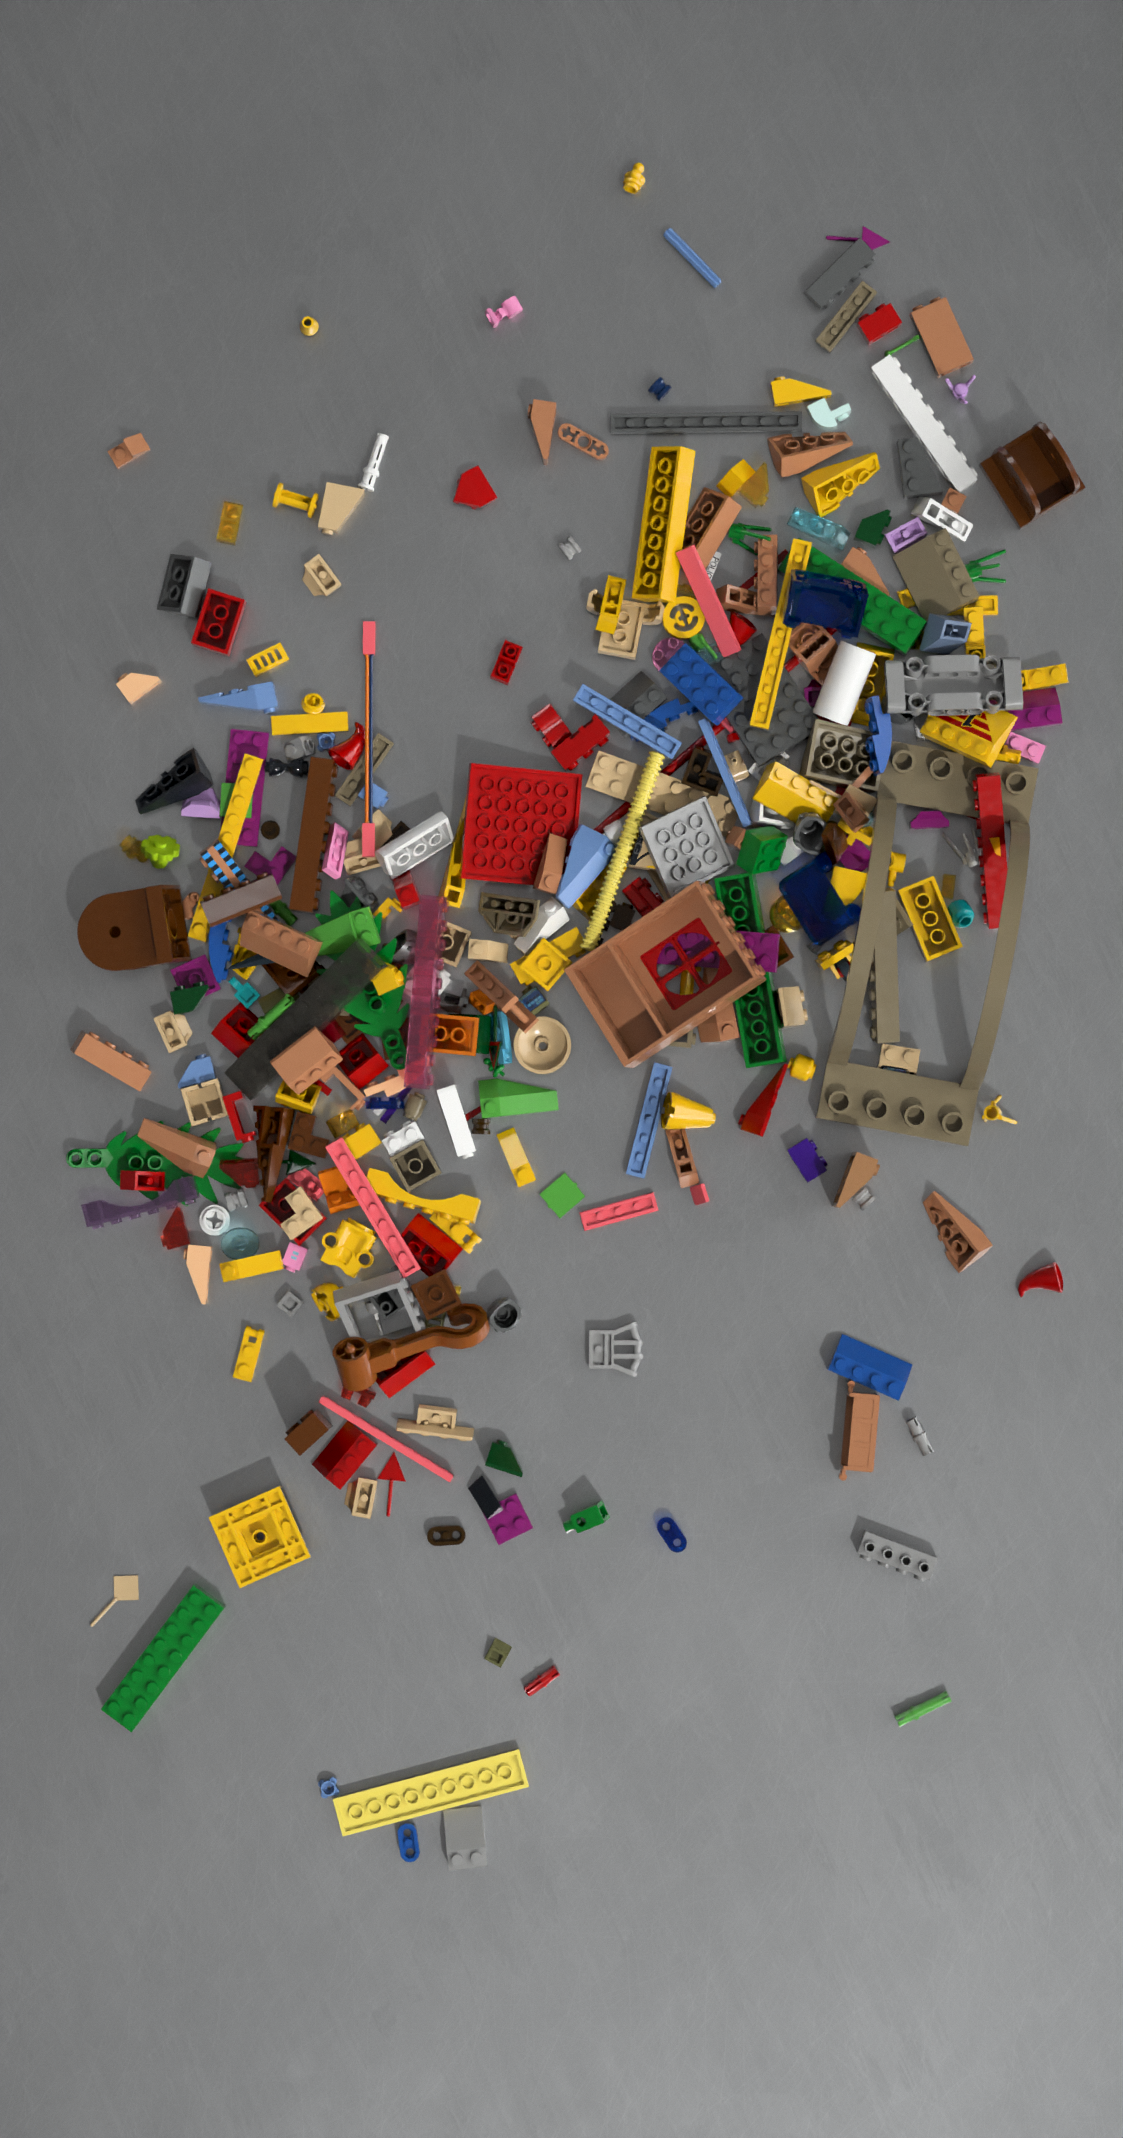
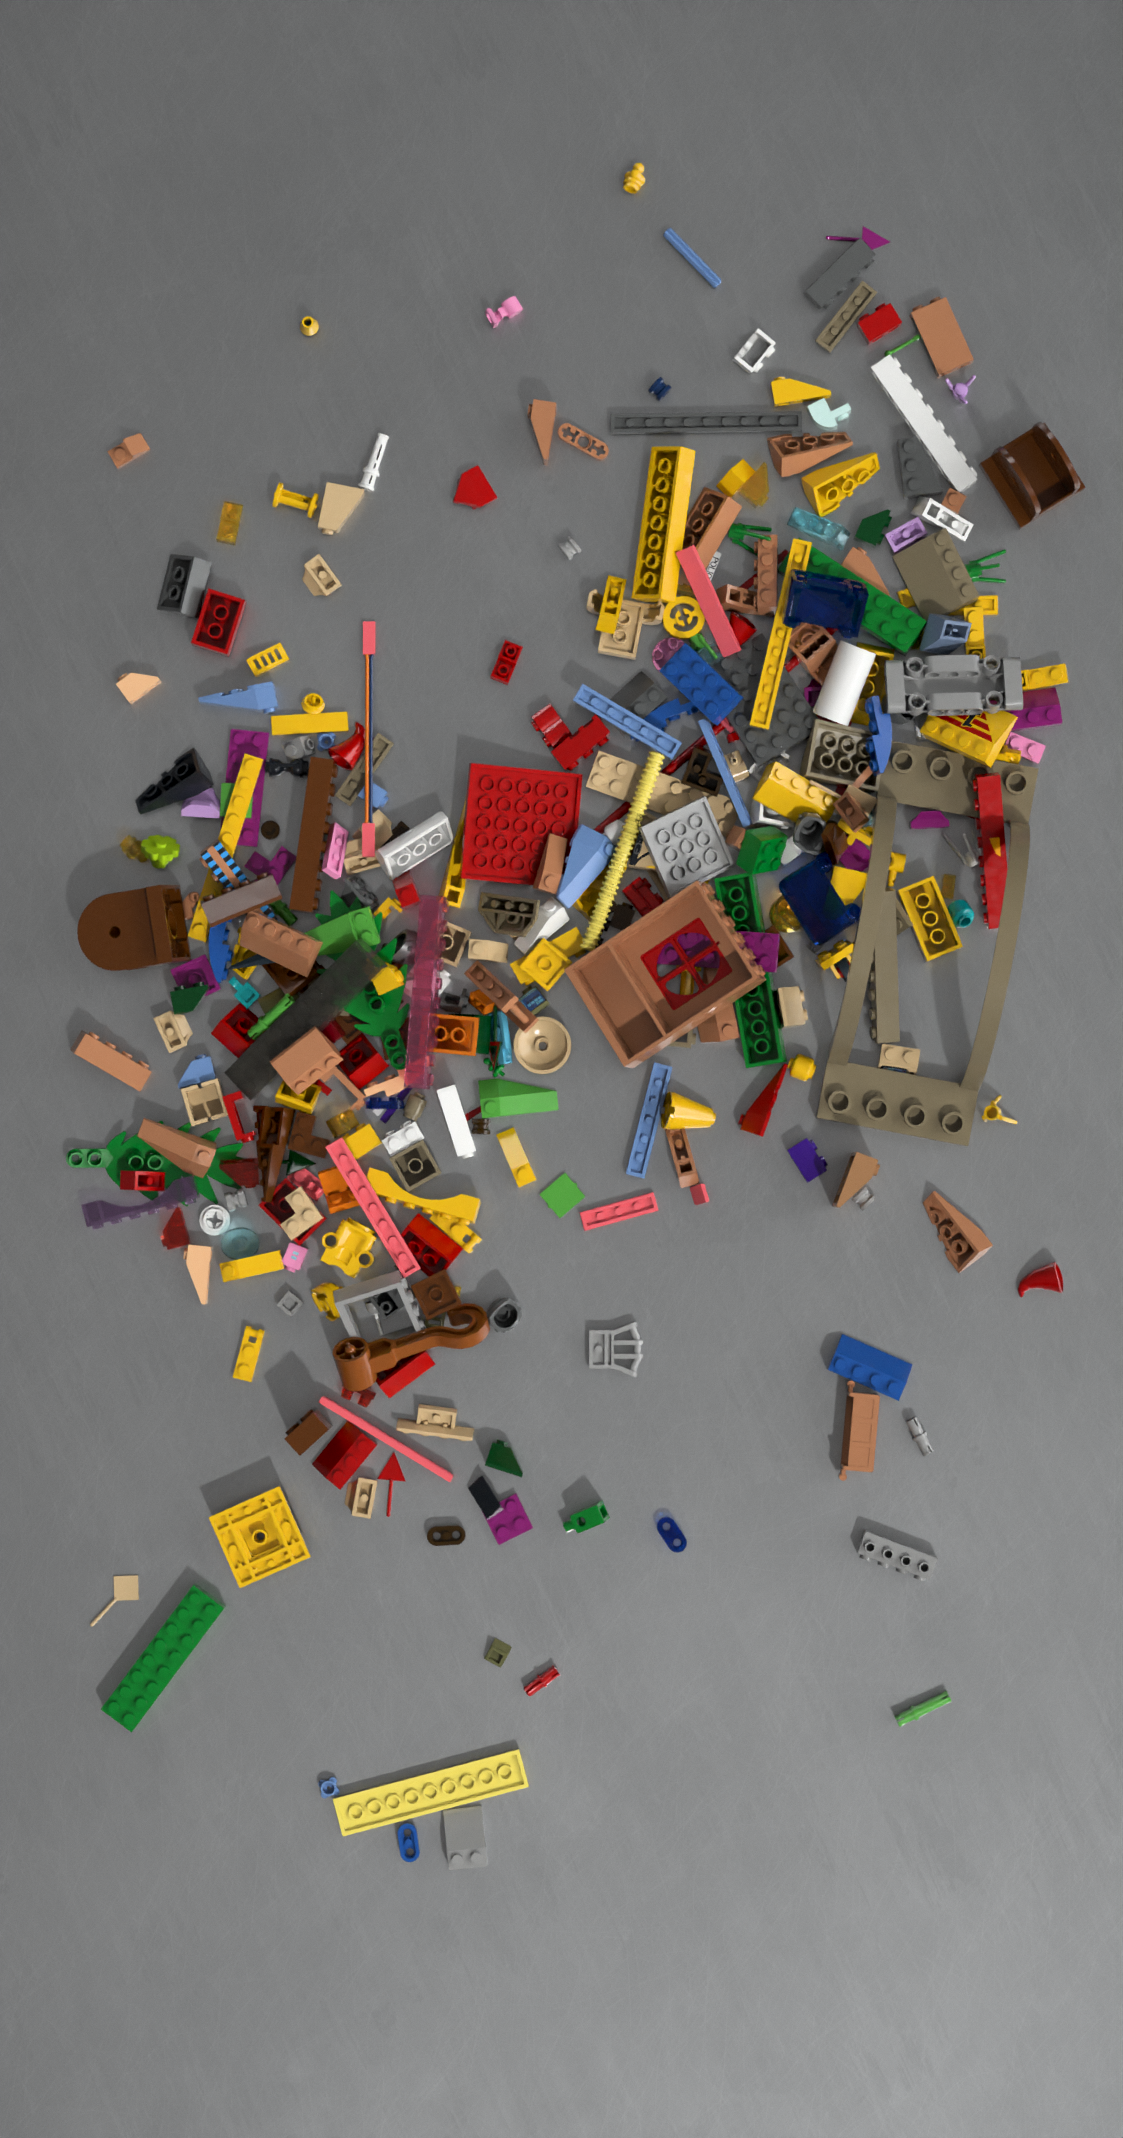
(754, 351): none -> white window

